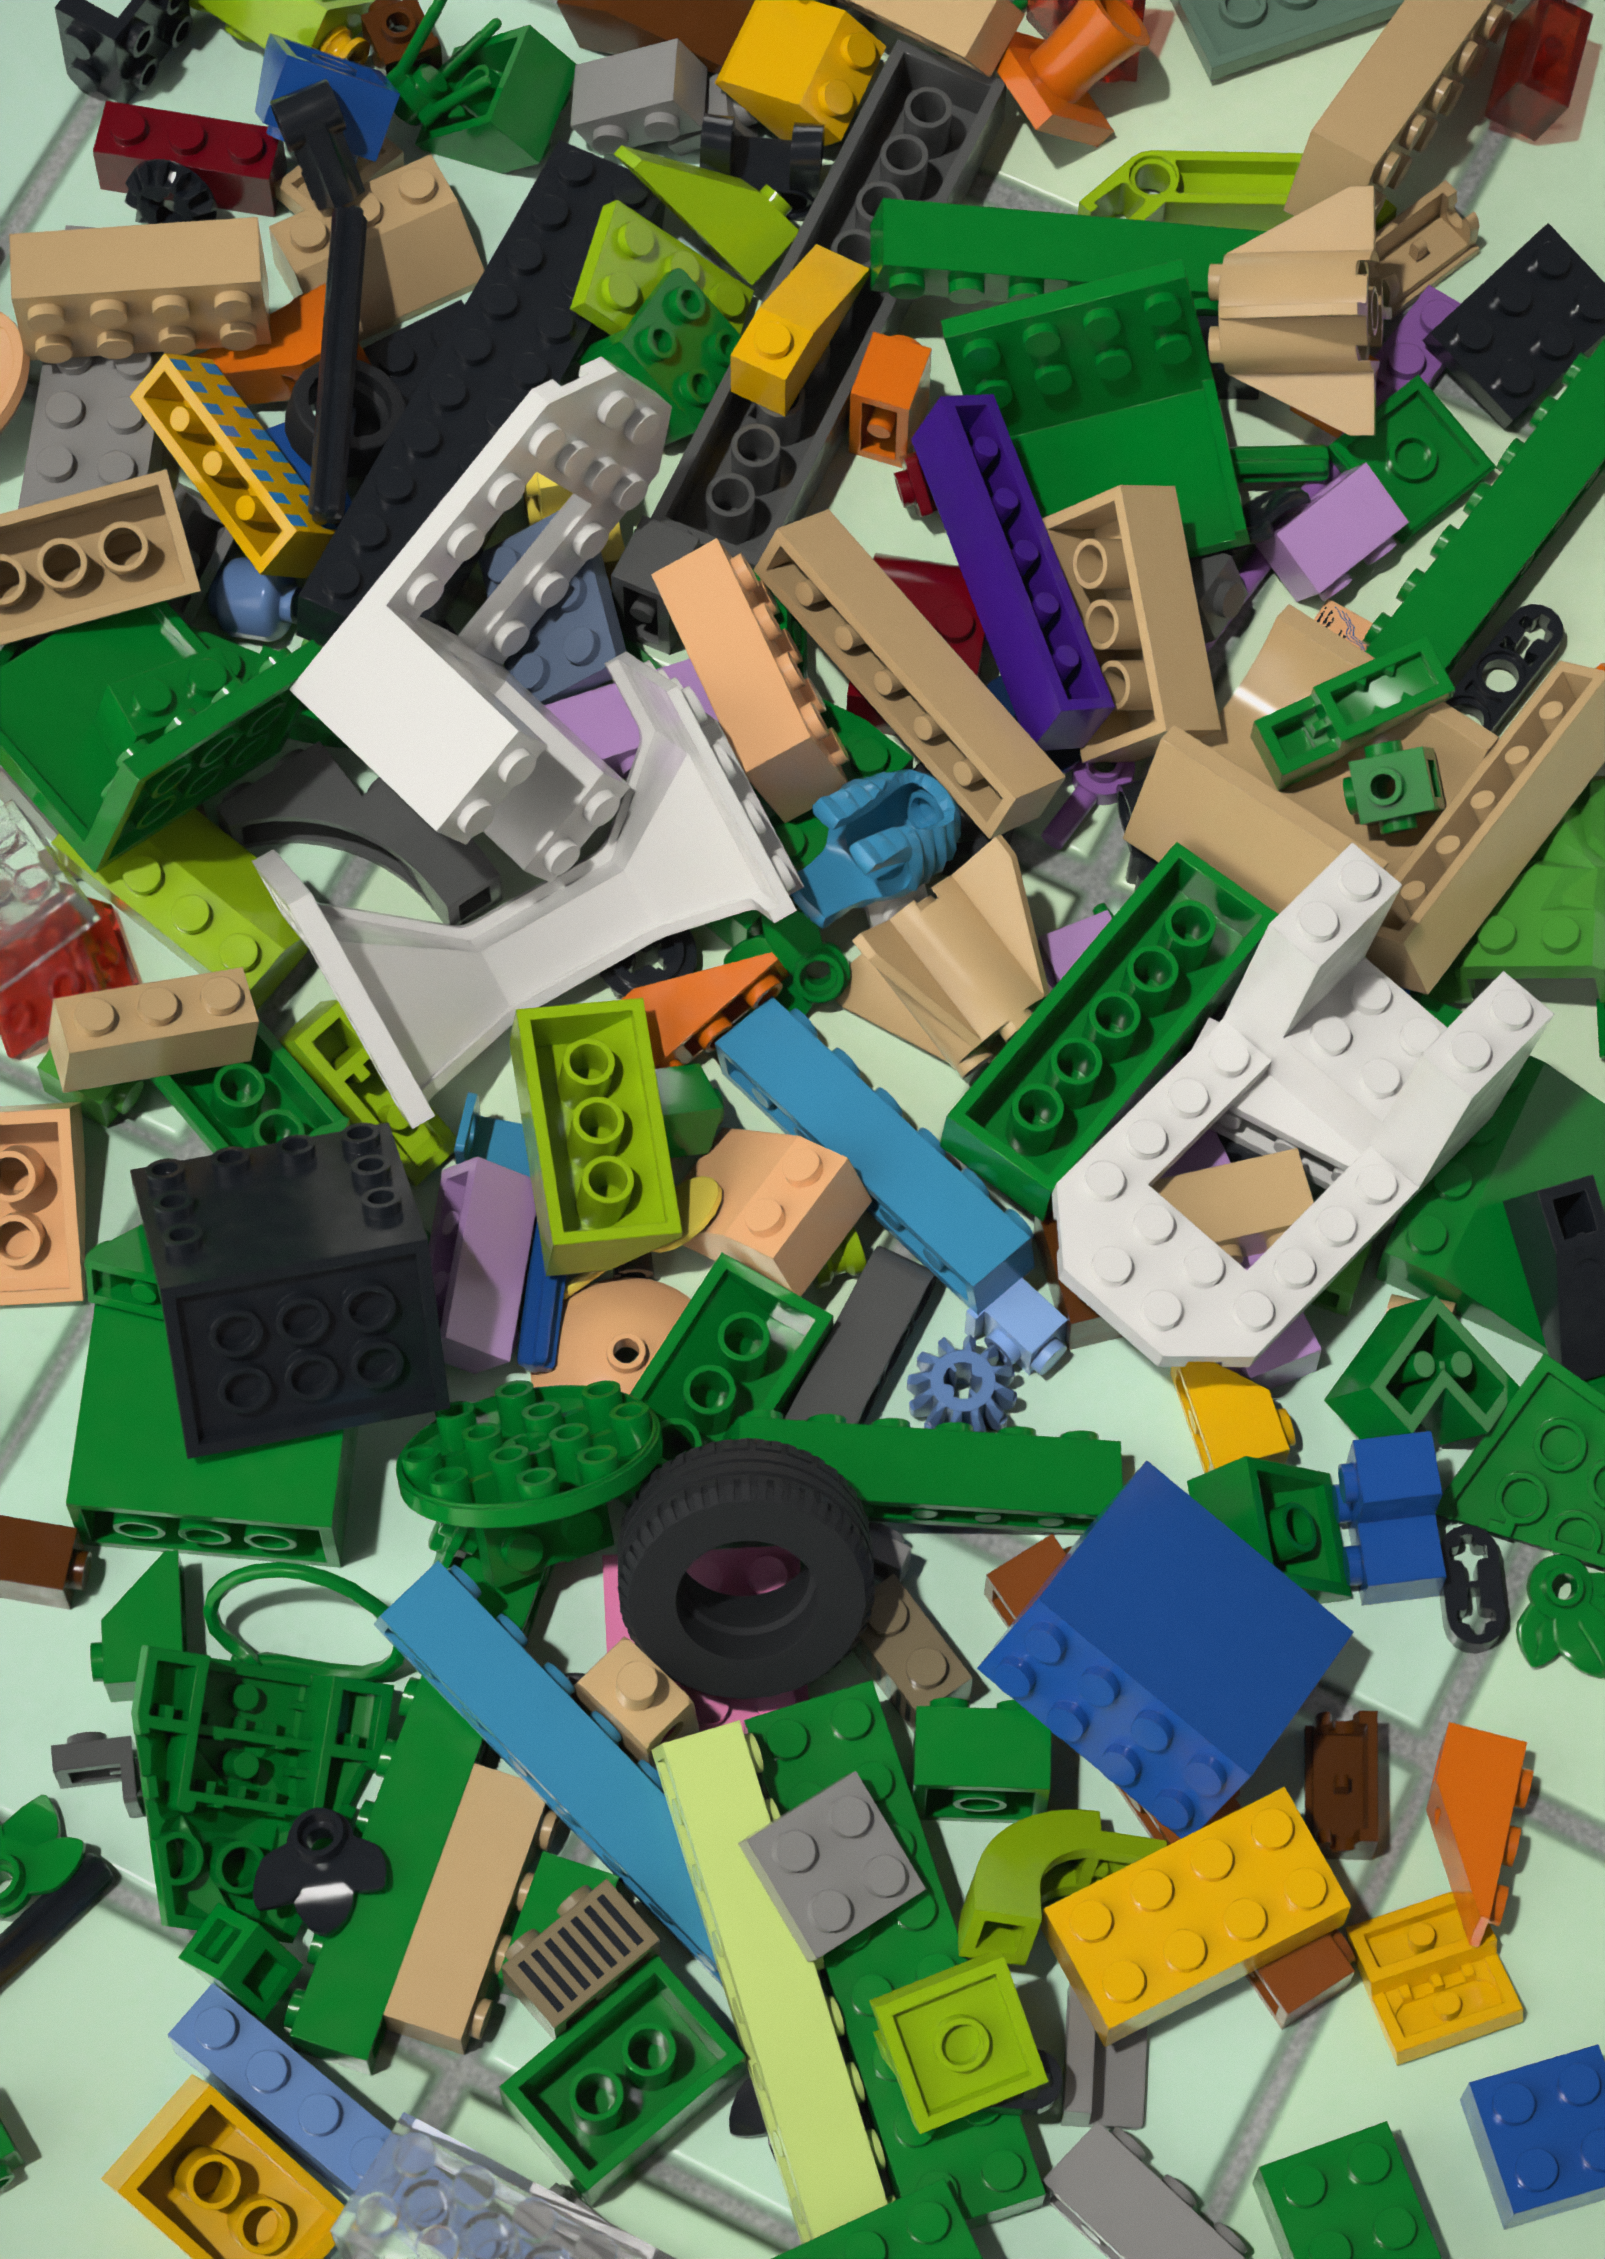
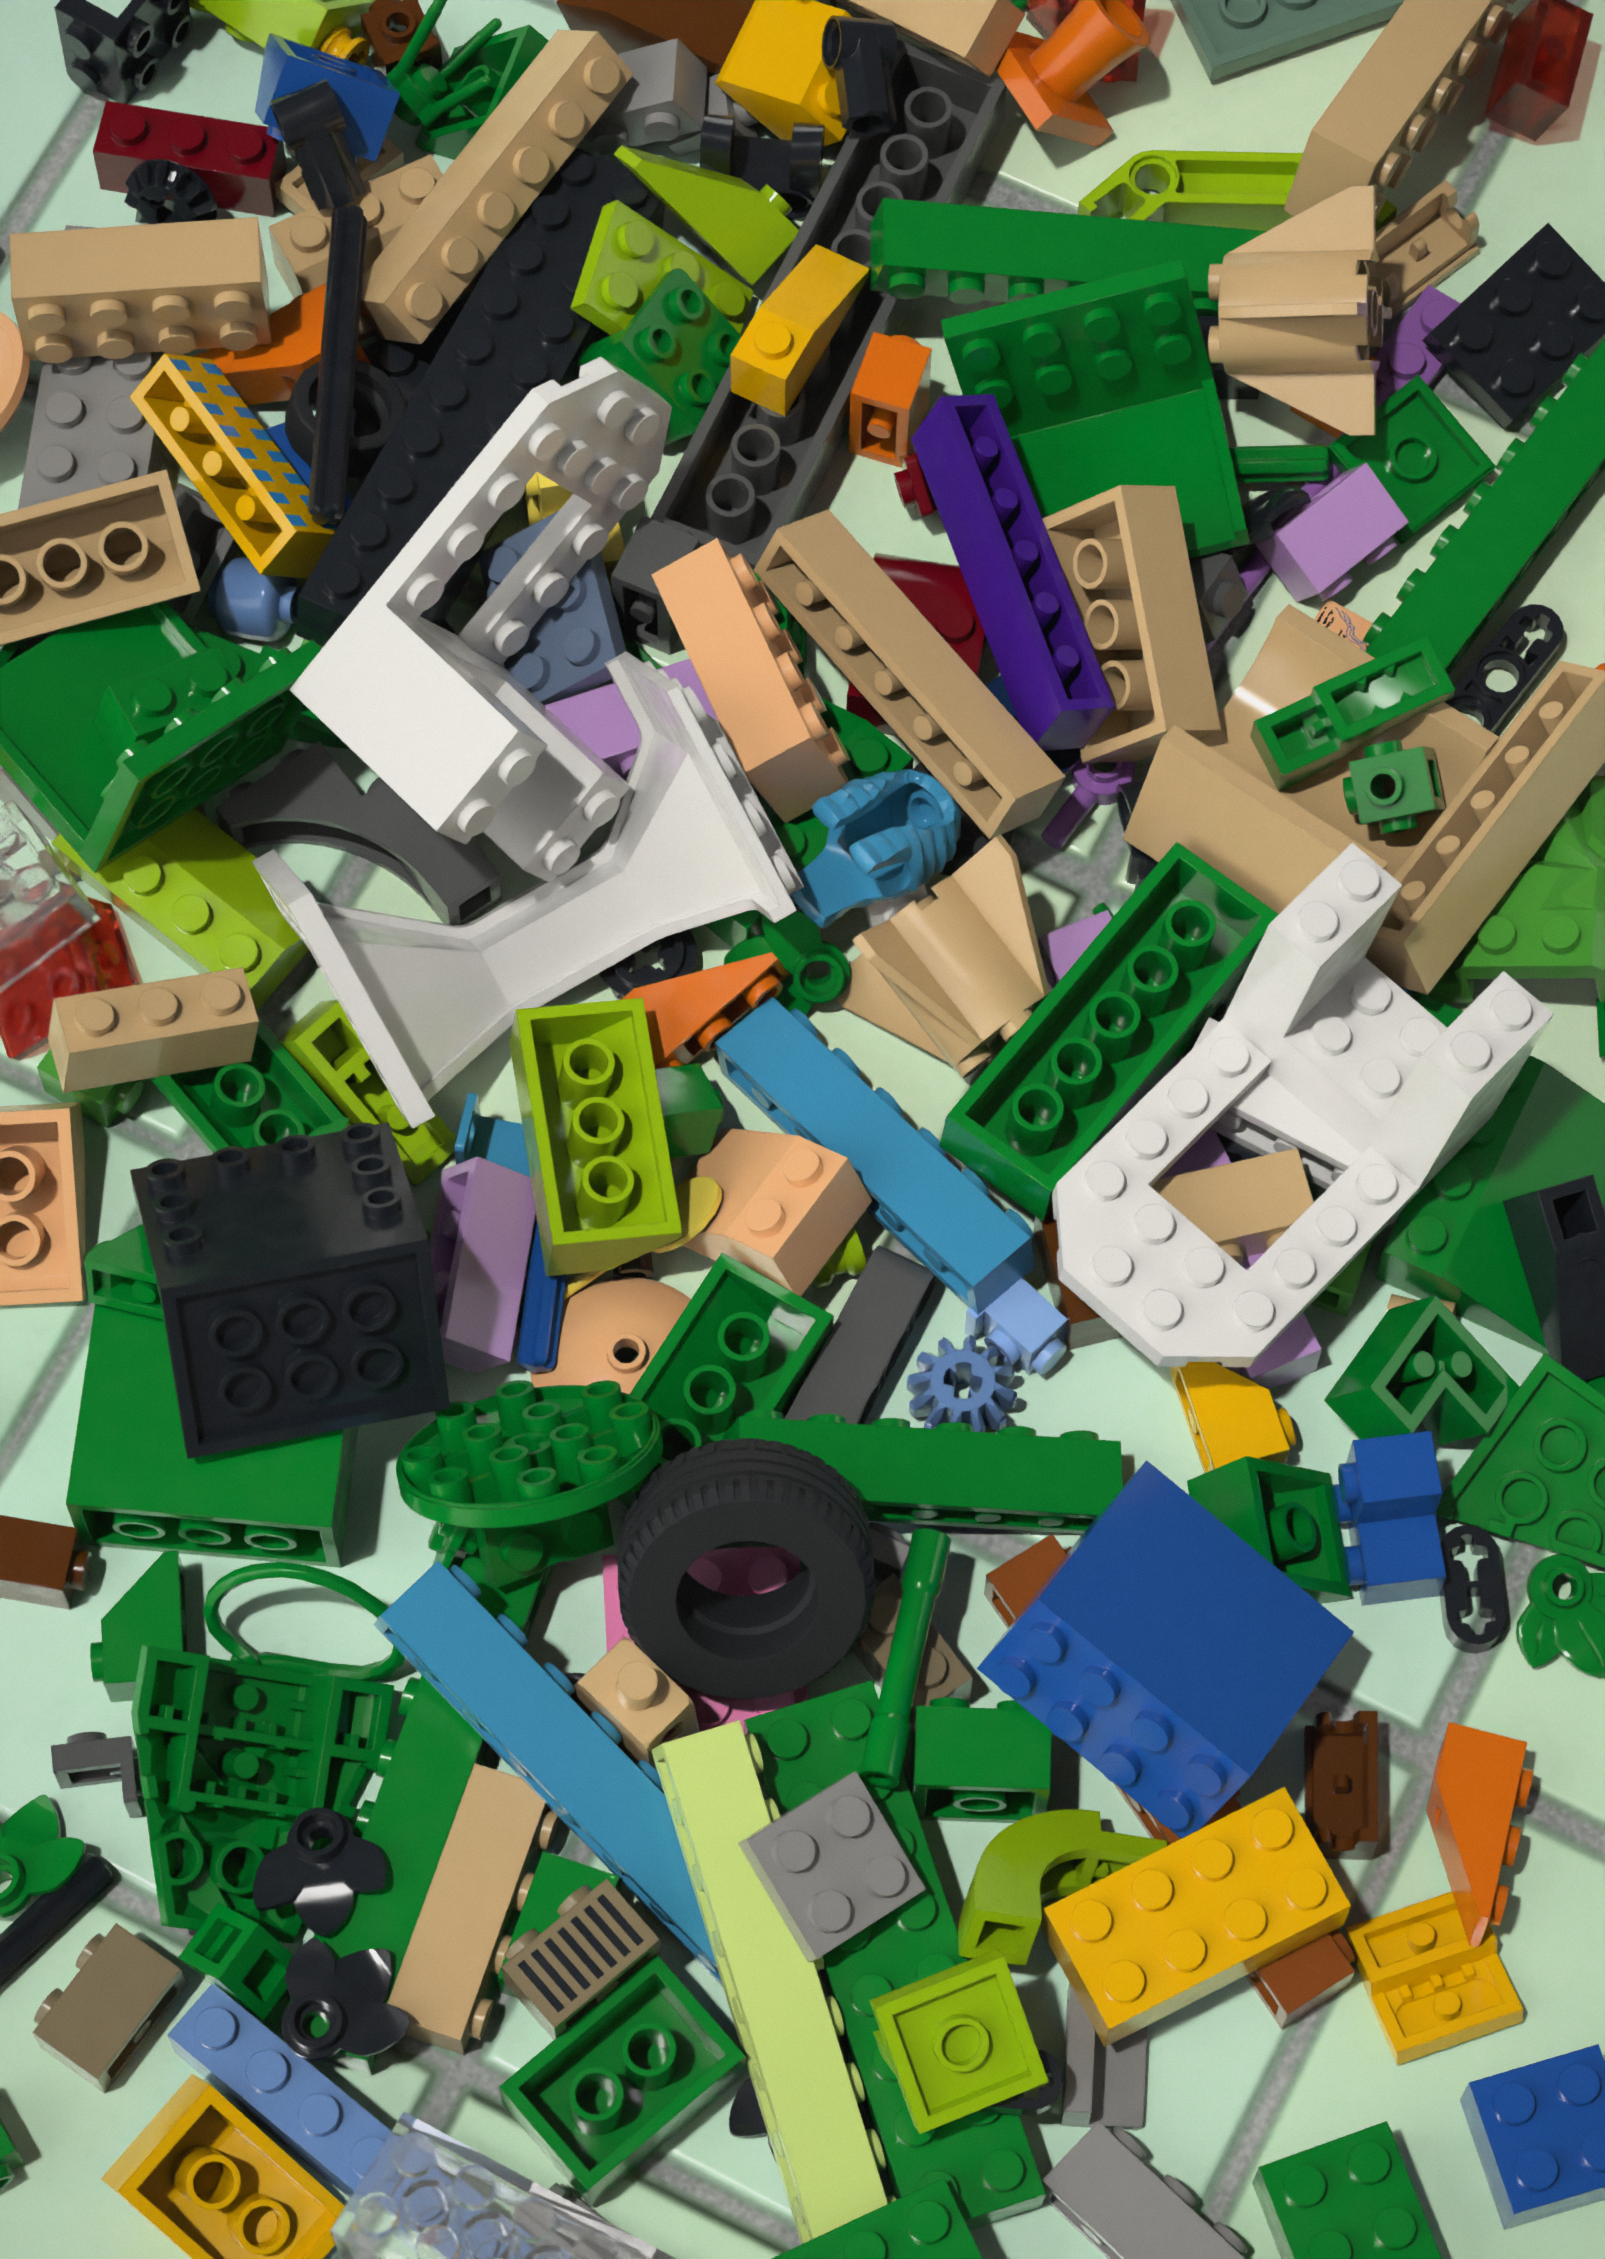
(108, 2006): none -> dark tan brick
(347, 1996): none -> black plate
(491, 185): none -> tan brick
(862, 58): none -> black piece
(890, 1726): none -> green piece

